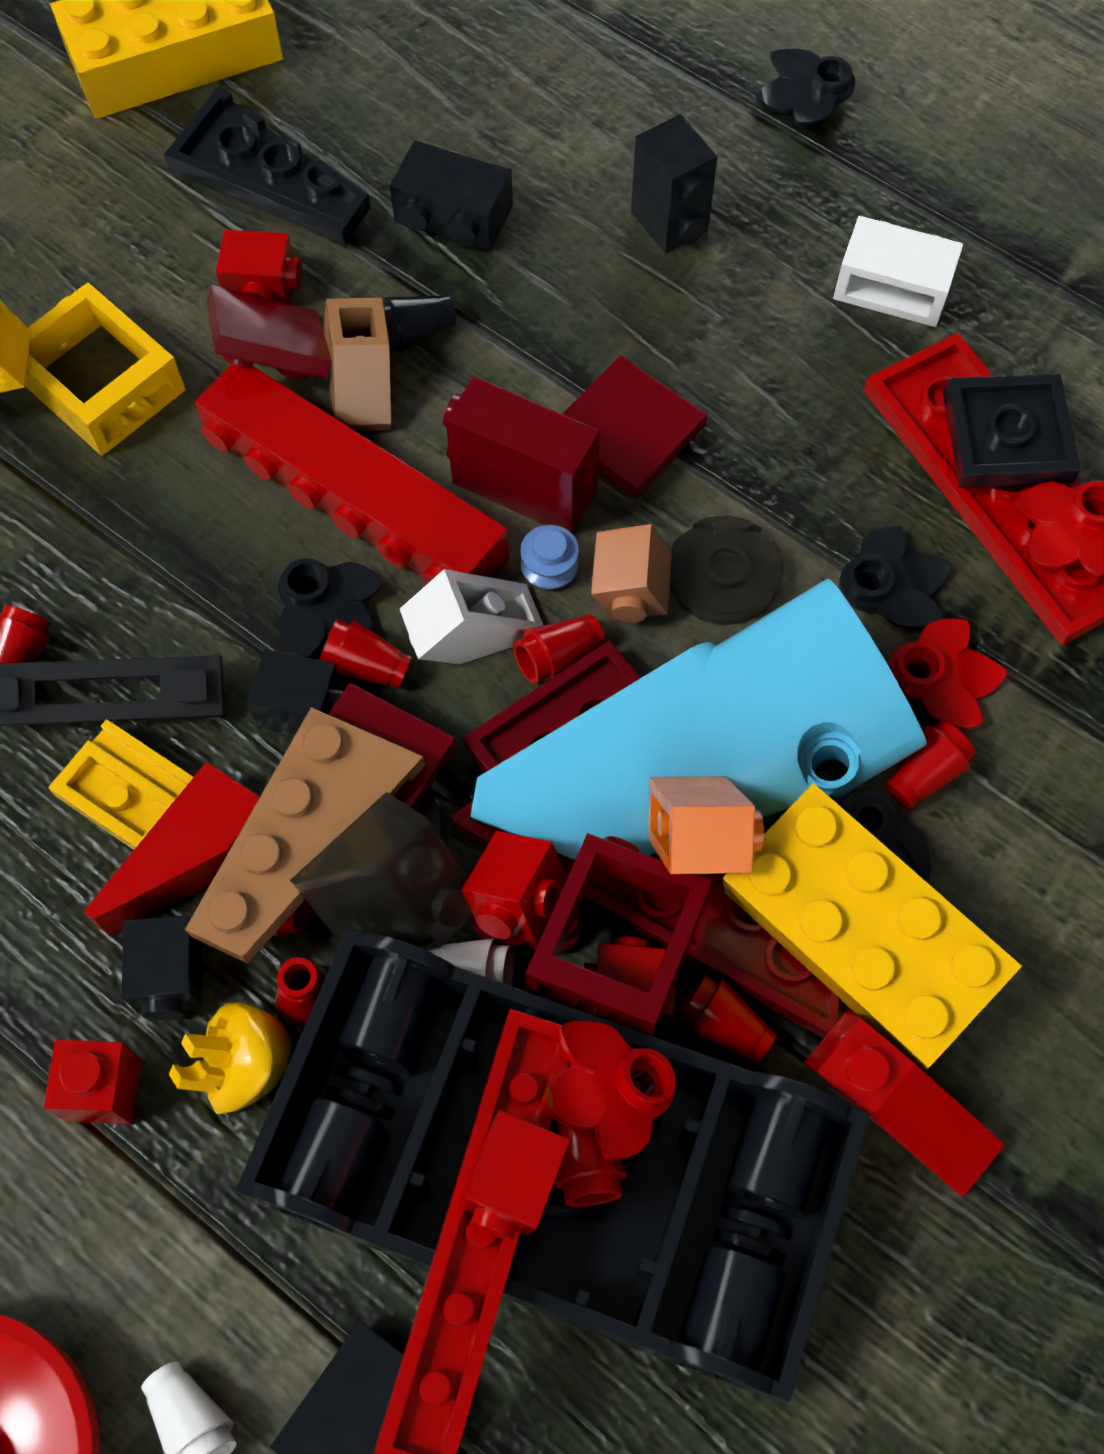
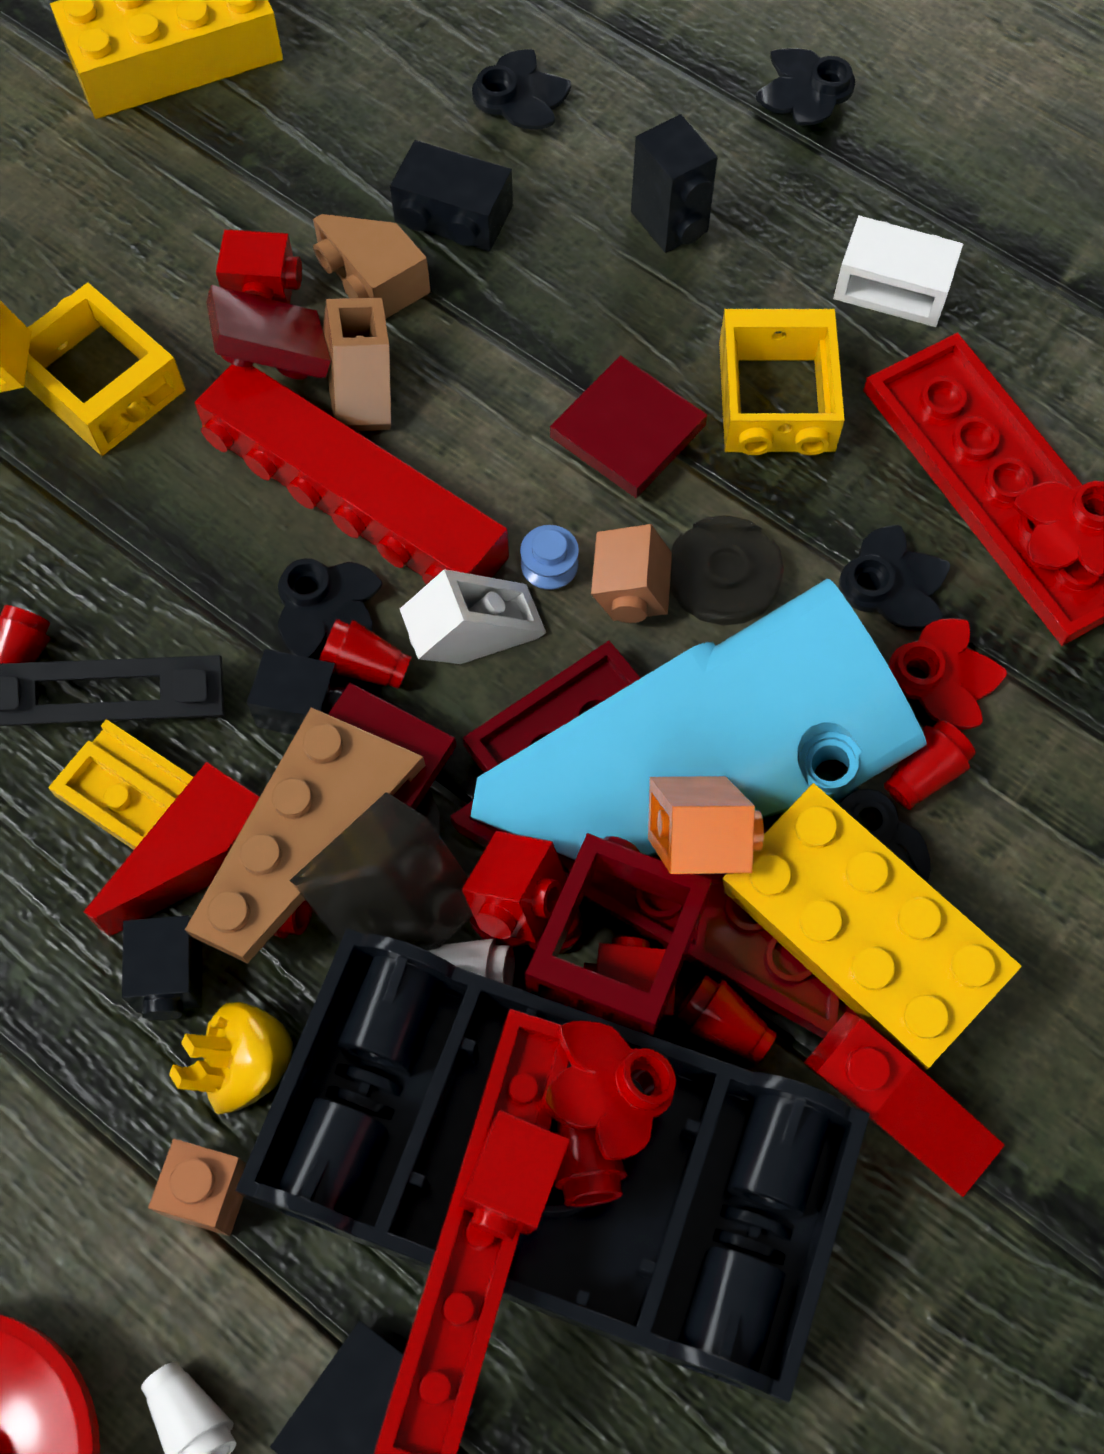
(92, 1082): red brick -> none
(199, 1187): none -> nougat brick
(254, 164): black wing -> none
(297, 1004): red cone -> none
(372, 260): none -> medium nougat slope
(416, 318): black cone -> none
(520, 91): none -> black plate
(522, 454): dark red brick -> none
(556, 646): red cone -> none
(804, 337): none -> yellow window
(1010, 430): black plate -> none

